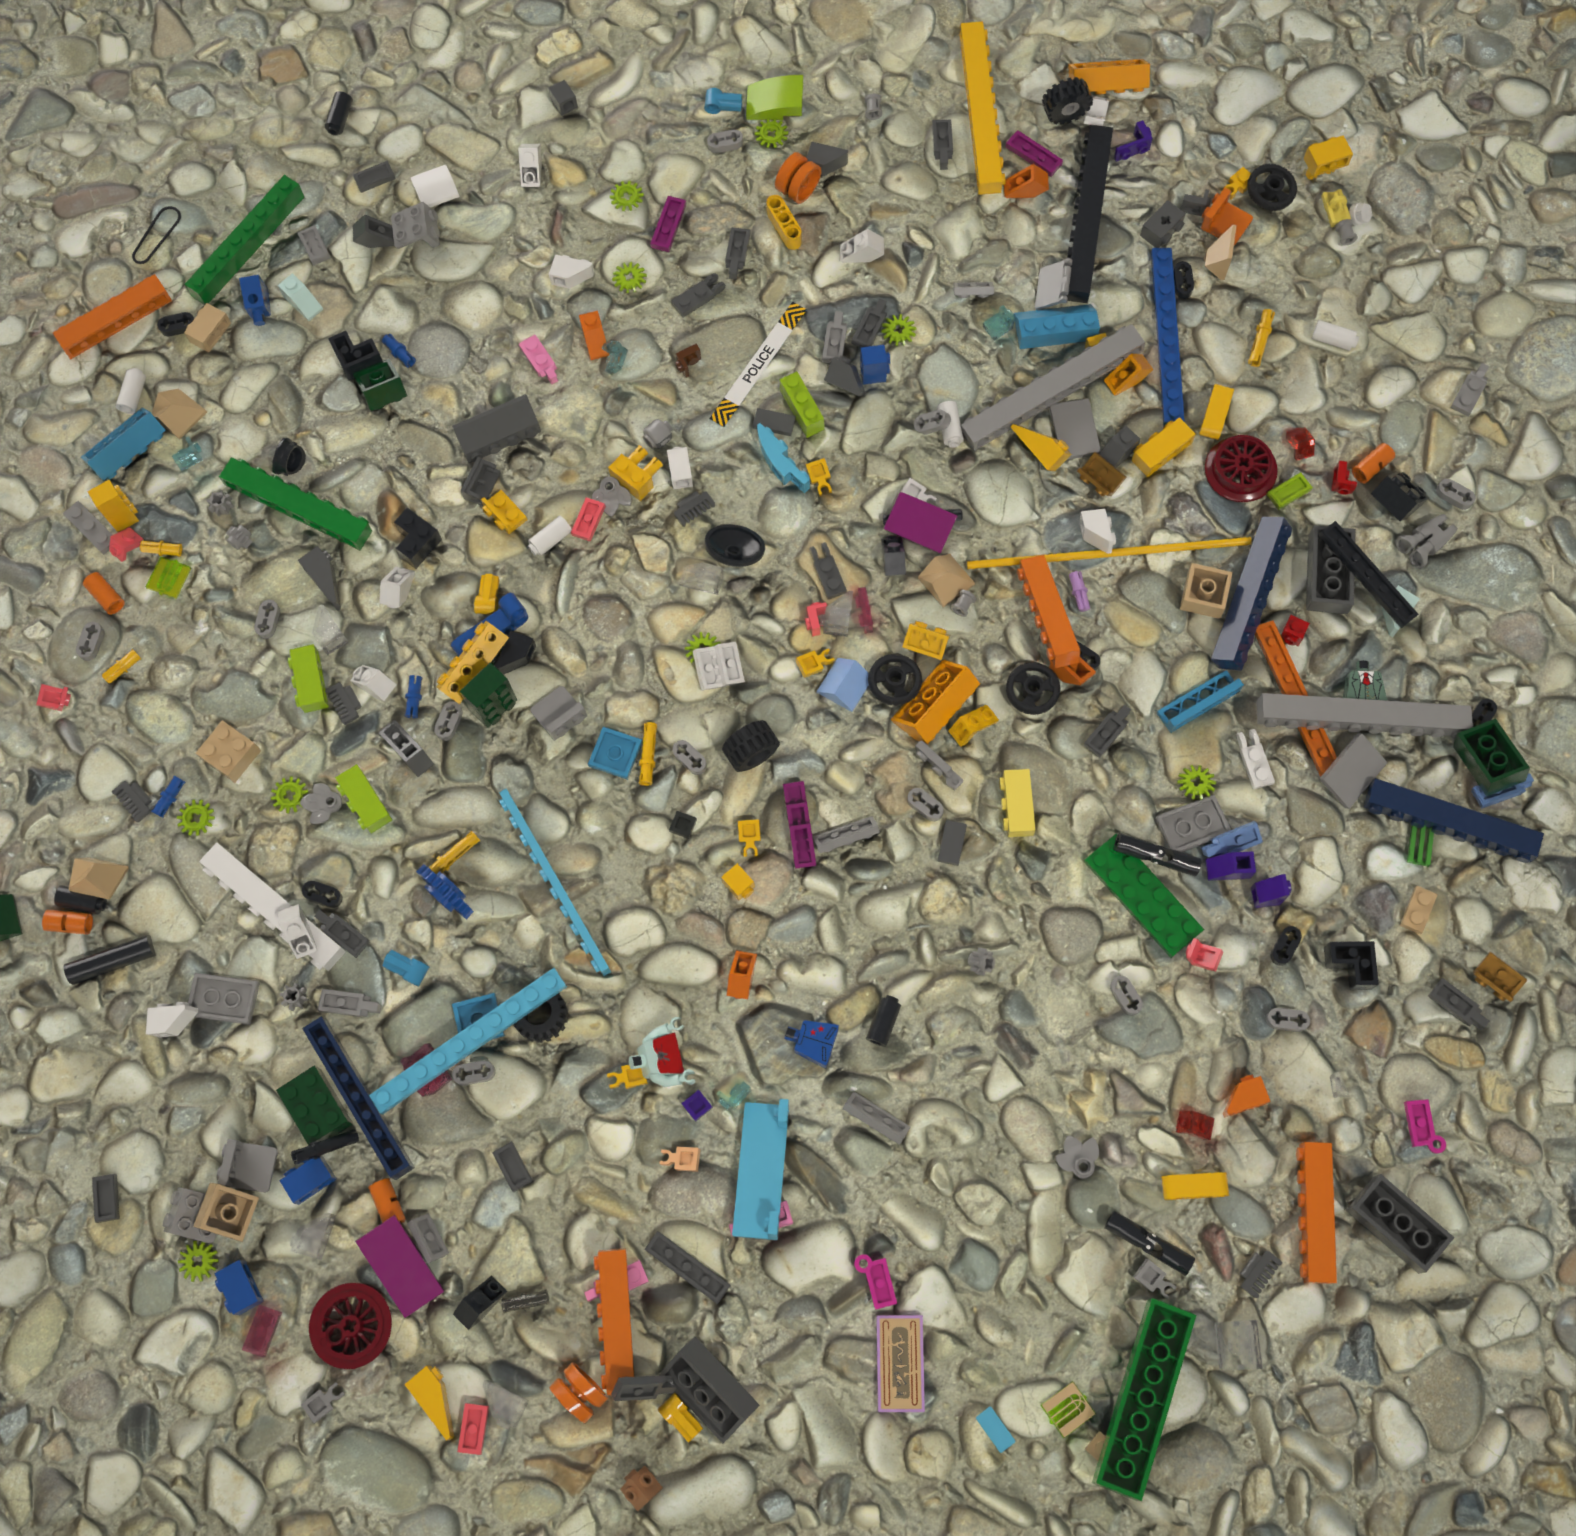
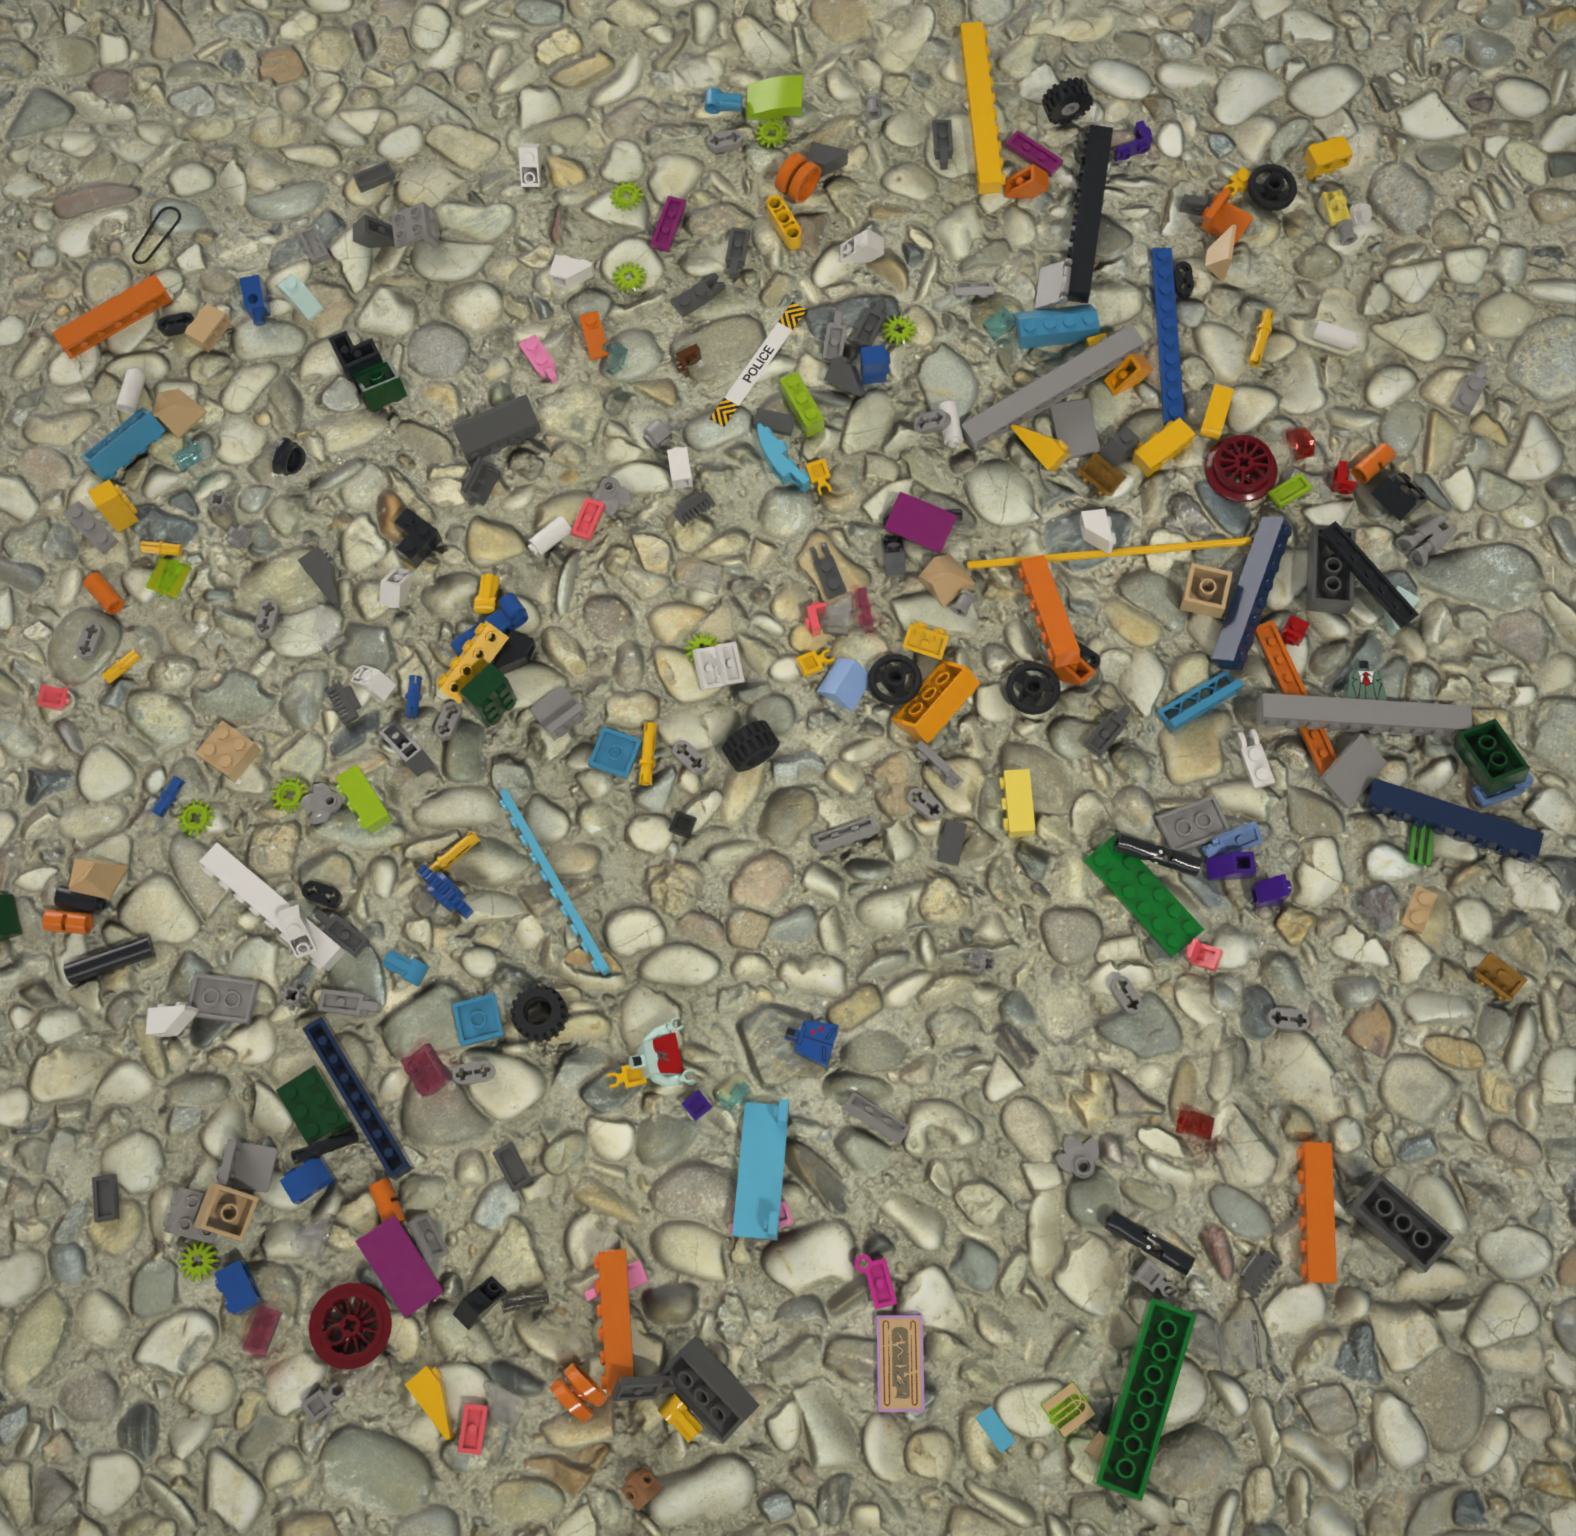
(124, 542): coral bracket -> none
(137, 796): dark grey piece -> none
(244, 240): green brick -> none
(295, 503): green brick -> none
(308, 678): lime brick -> none
(338, 113): black brick -> none
(398, 350): blue pin -> none
(435, 186): white slope -> none
(467, 1041): medium azure plate -> none
(504, 511): yellow bracket -> none
(563, 97): dark grey brick -> none
(632, 477): yellow brick -> none
(684, 1159): light nougat plate -> none
(687, 1267): dark grey tile -> none
(734, 545): black dish -> none
(738, 882): yellow brick -> none
(741, 975): orange slope -> none
(749, 832): yellow plate -> none
(799, 824): magenta slope -> none
(883, 1021): black brick -> none
(917, 490): white plate -> none
(972, 723): yellow bracket -> none
(1079, 591): lavender axle -> none
(1098, 111): white slope -> none
(1113, 75): light orange slope -> none
(1163, 224): dark grey brick -> none
(1195, 1186): yellow beam -> none
(1201, 788): lime gear -> none
(1246, 1096): orange slope -> none
(1290, 948): black beam -> none
(1359, 960): black brick -> none
(1421, 1125): dark pink hinge -> none
(1455, 494): light grey beam -> none
(1458, 1004): dark grey hinge -> none
(1476, 713): black beam -> none

